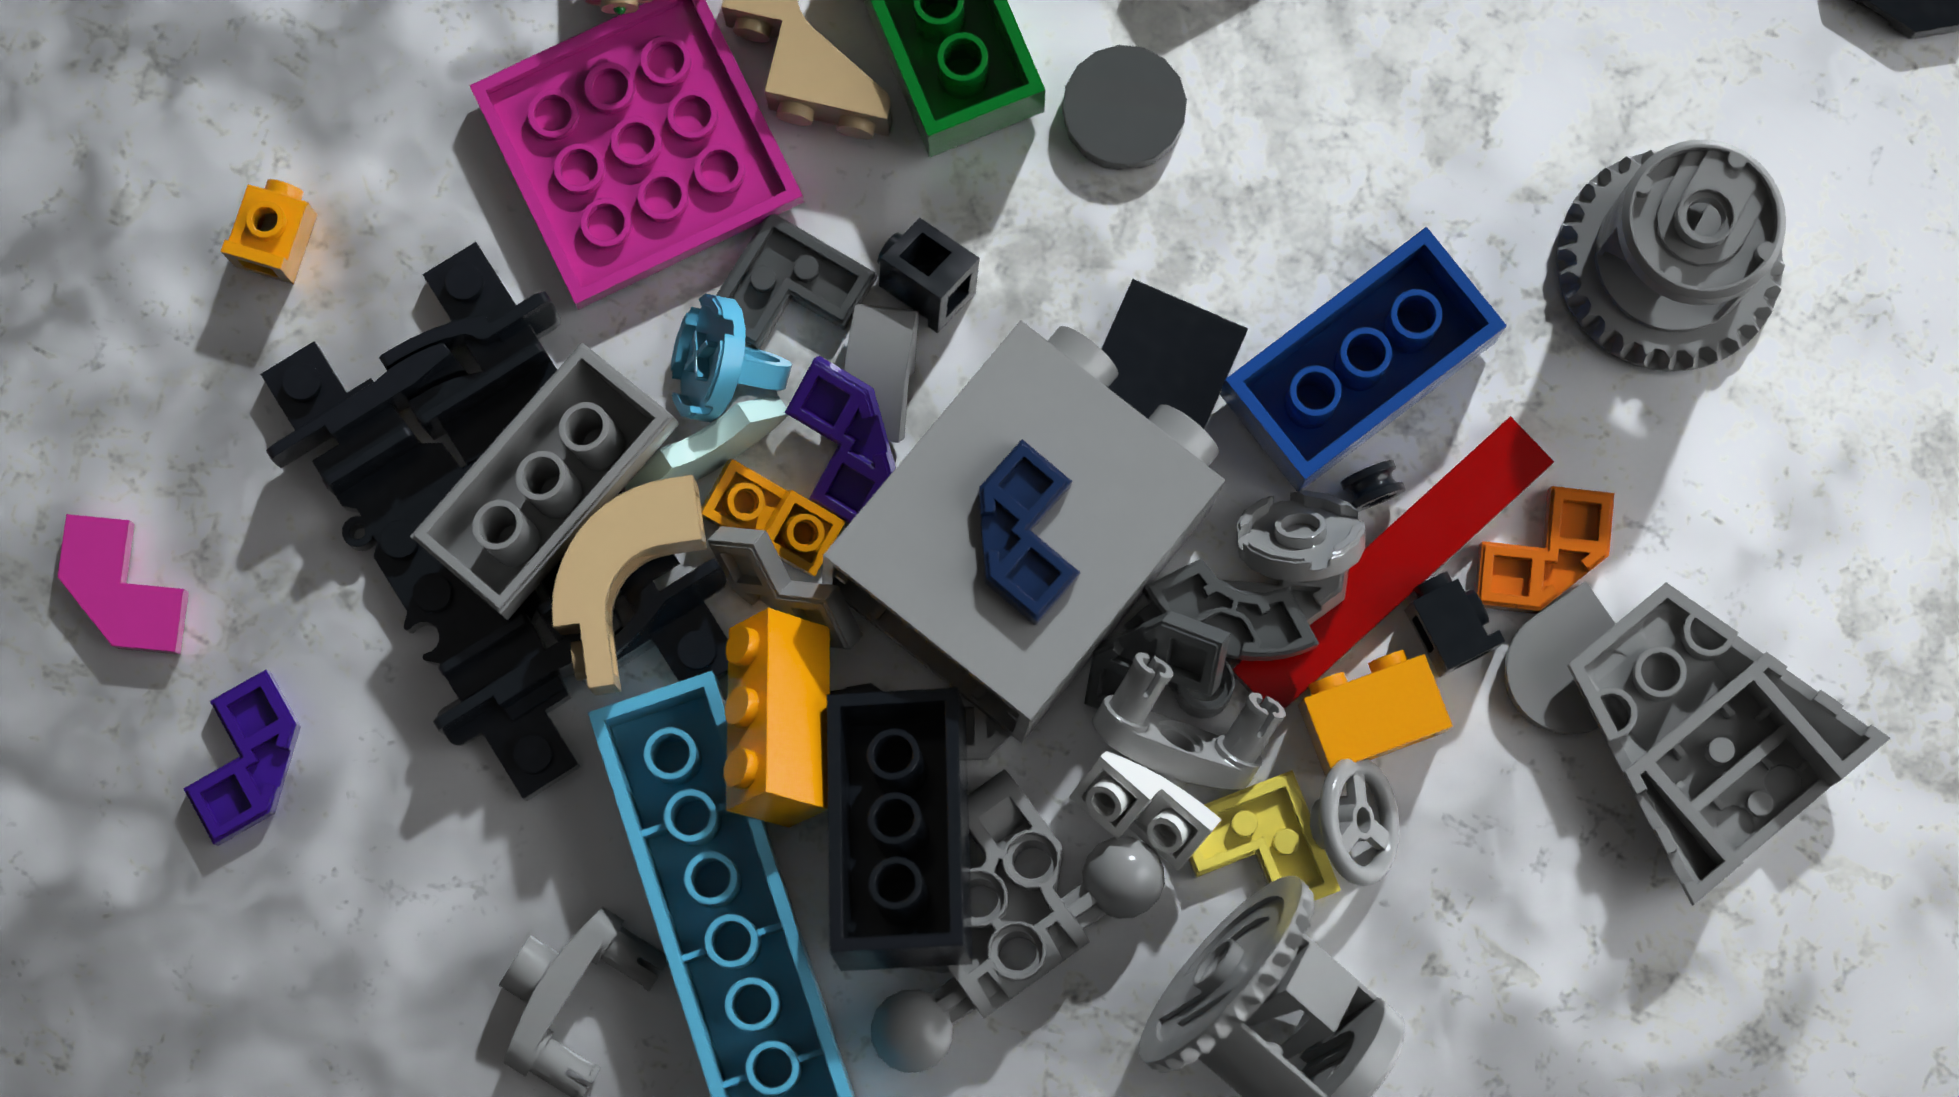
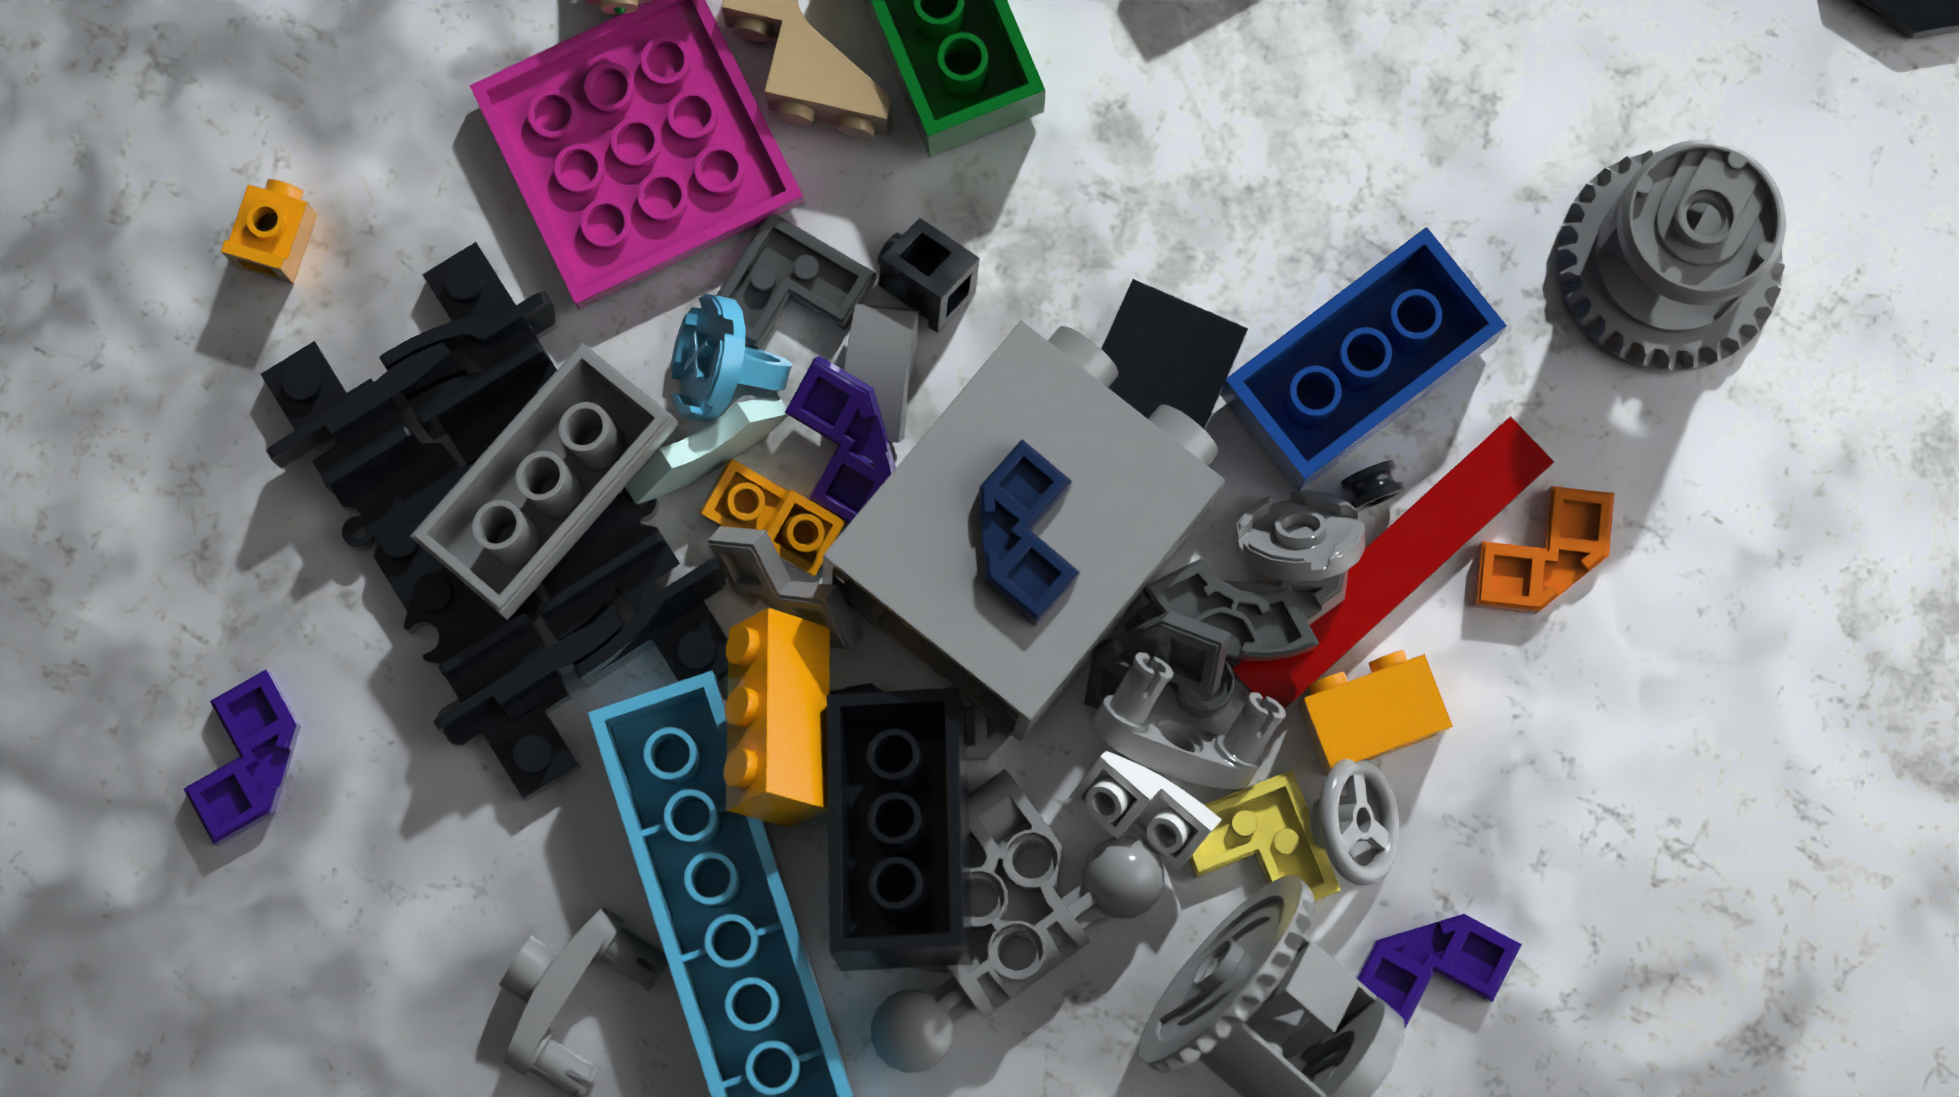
(96, 573): dark pink tile -> none
(614, 542): tan arch -> none
(1124, 107): dark grey tile -> none
(1451, 623): black brick -> none
(1453, 948): none -> dark purple tile
(1539, 657): light grey tile -> none
(1712, 734): light grey wedge -> none

